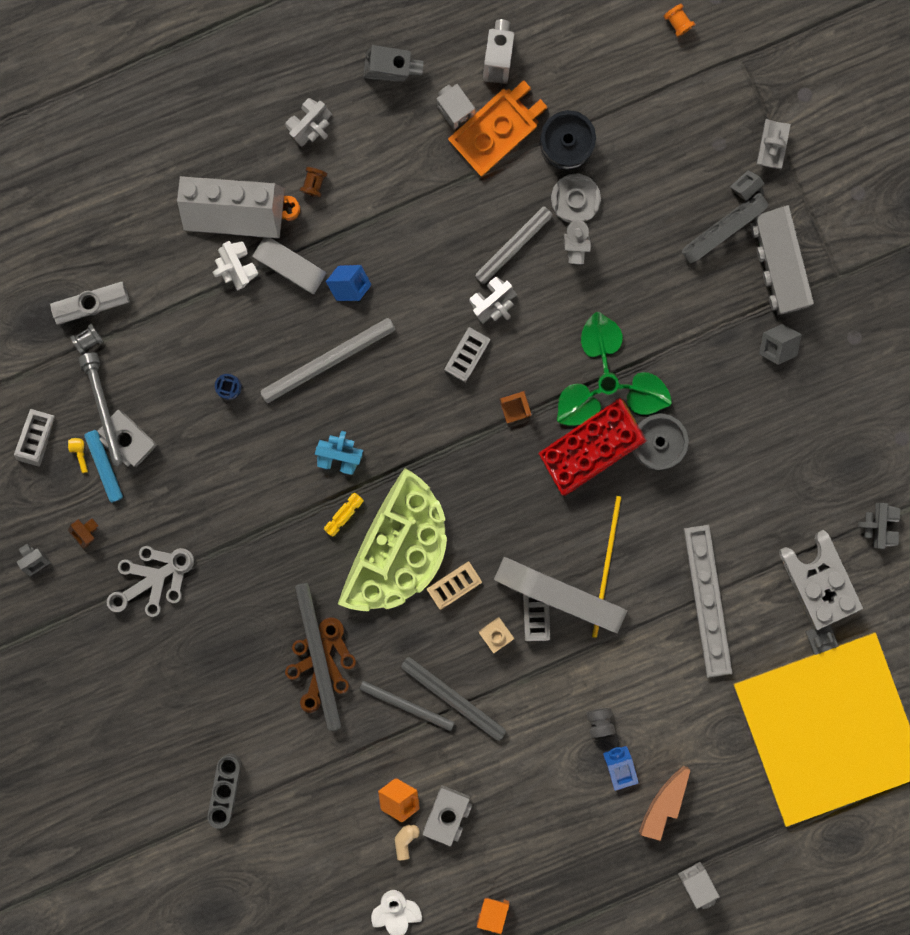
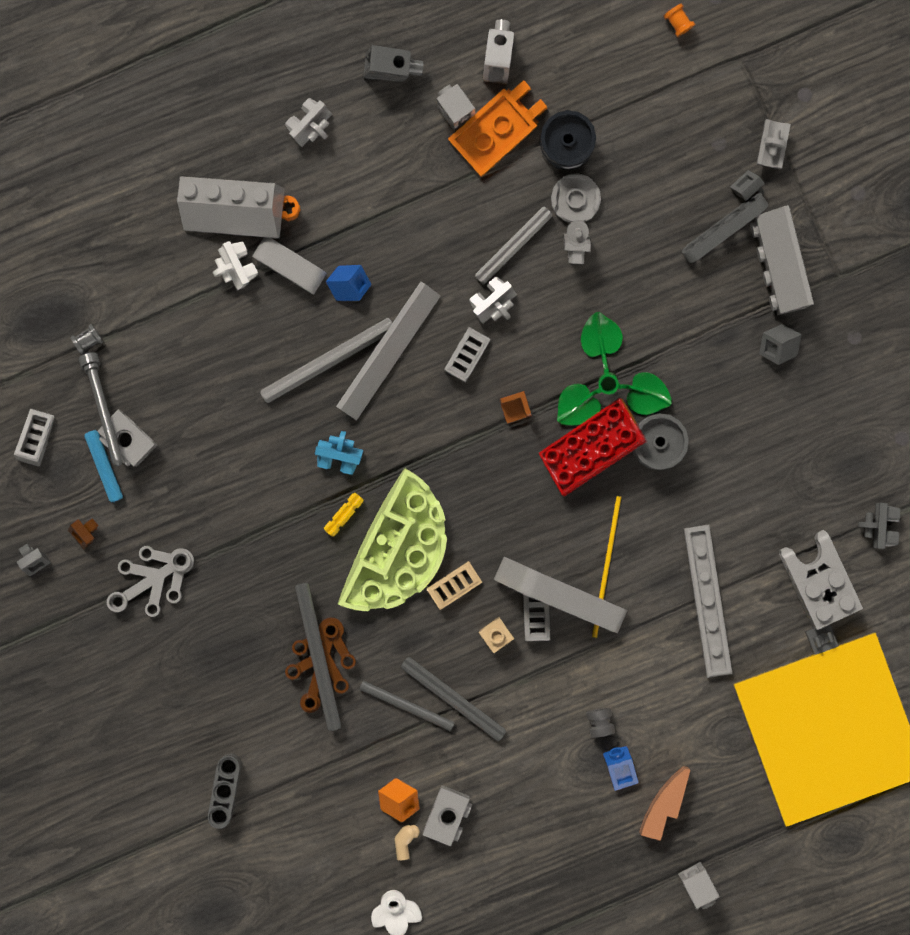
(74, 308): light grey piece -> none
(77, 445): yellow hand -> none
(232, 386): dark blue wheel -> none
(307, 187): reddish brown bush -> none
(388, 350): none -> light grey tile
(493, 915): orange panel -> none

